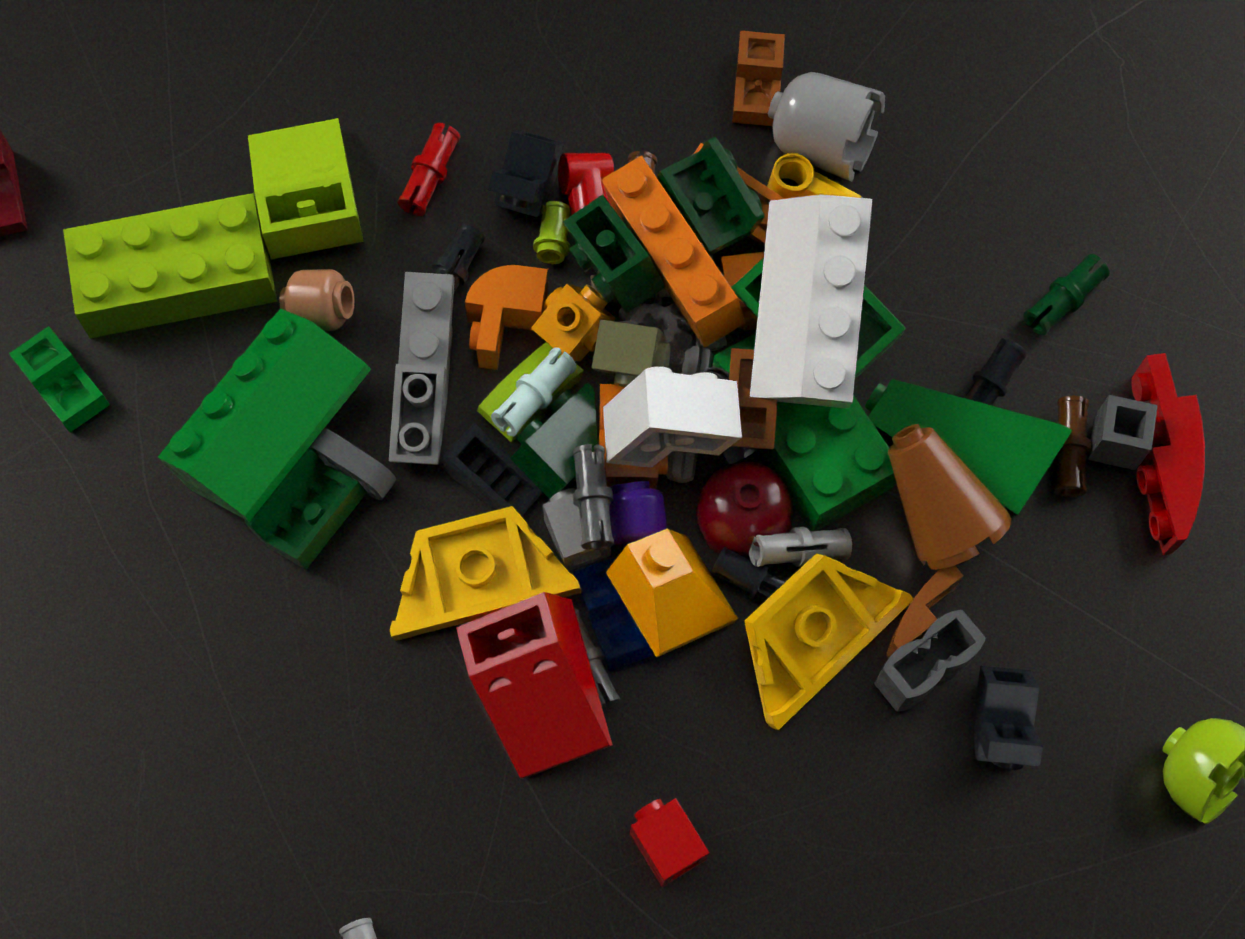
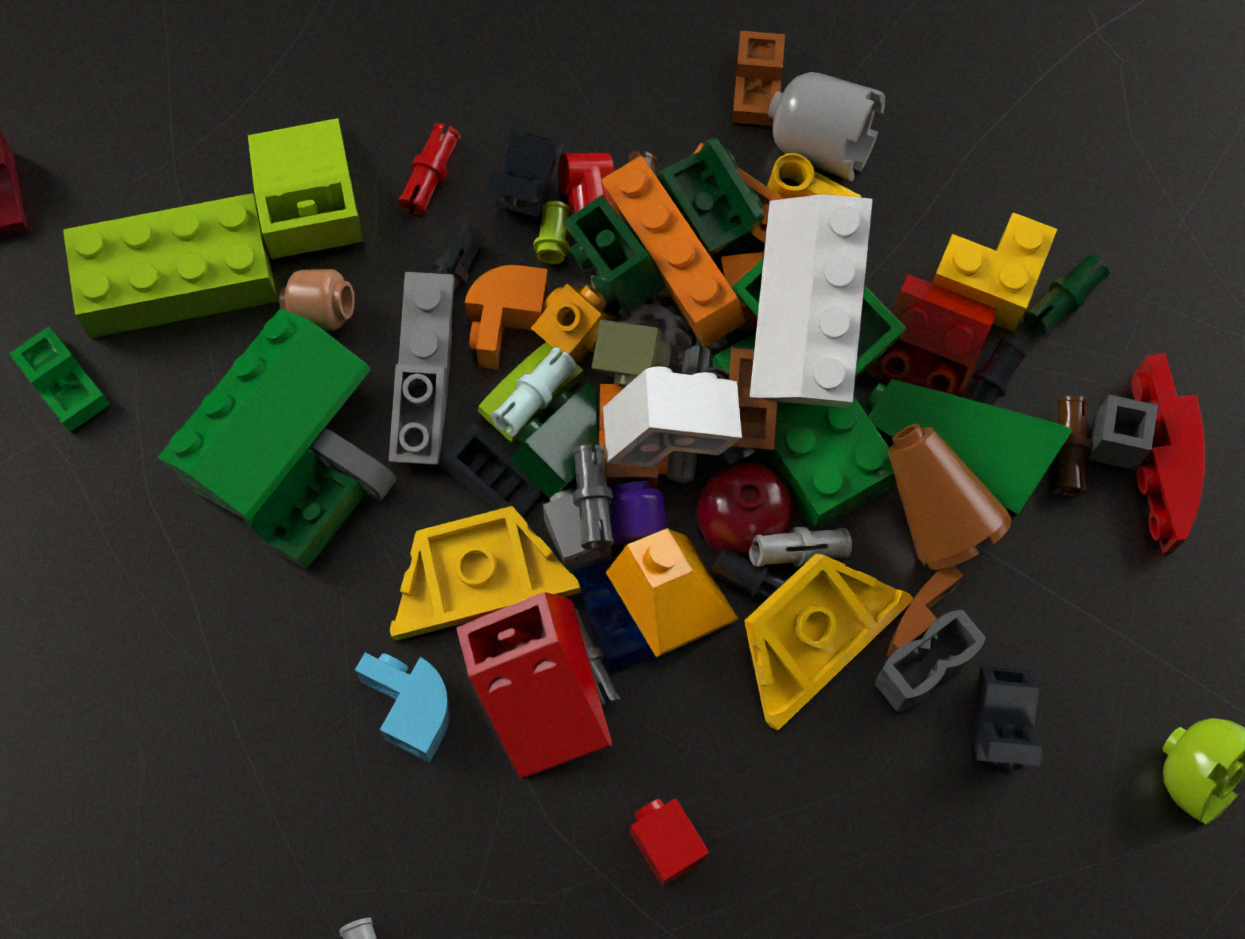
(421, 704): none -> medium azure brick
(939, 339): none -> red slope
(999, 276): none -> yellow brick

